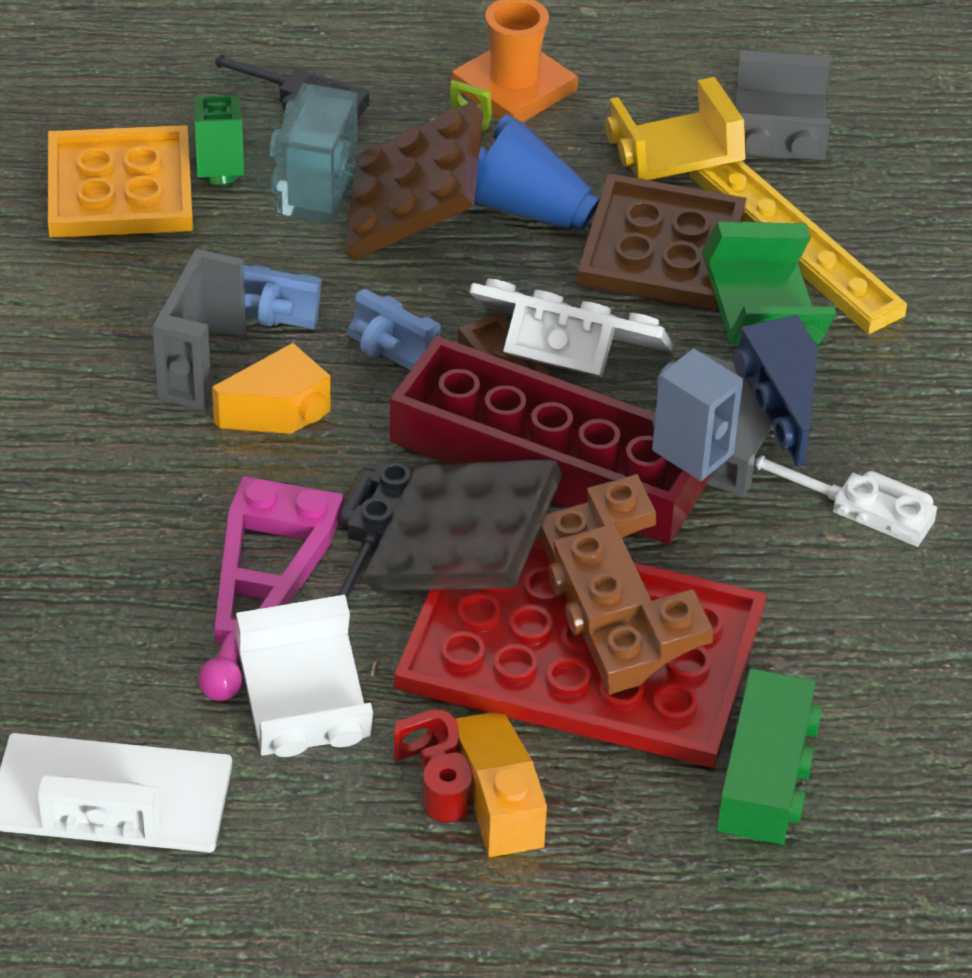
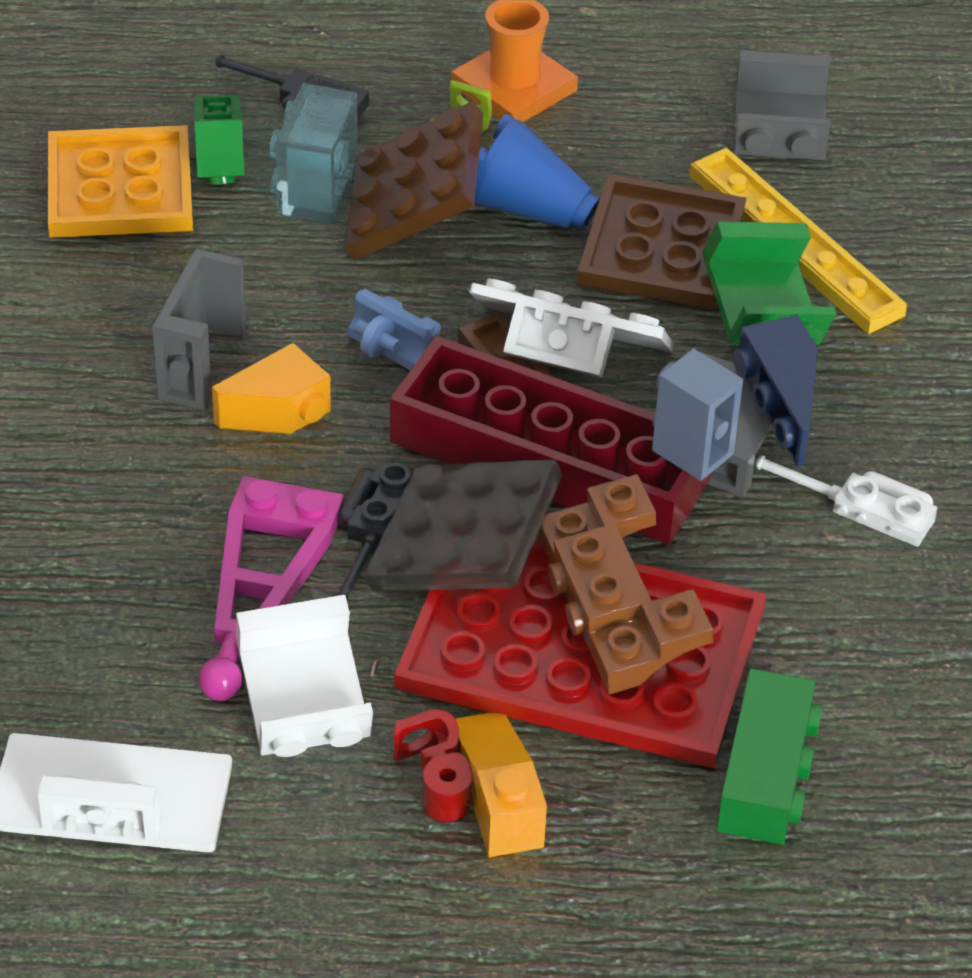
(281, 297): medium blue hips -> none
(681, 142): yellow panel -> none

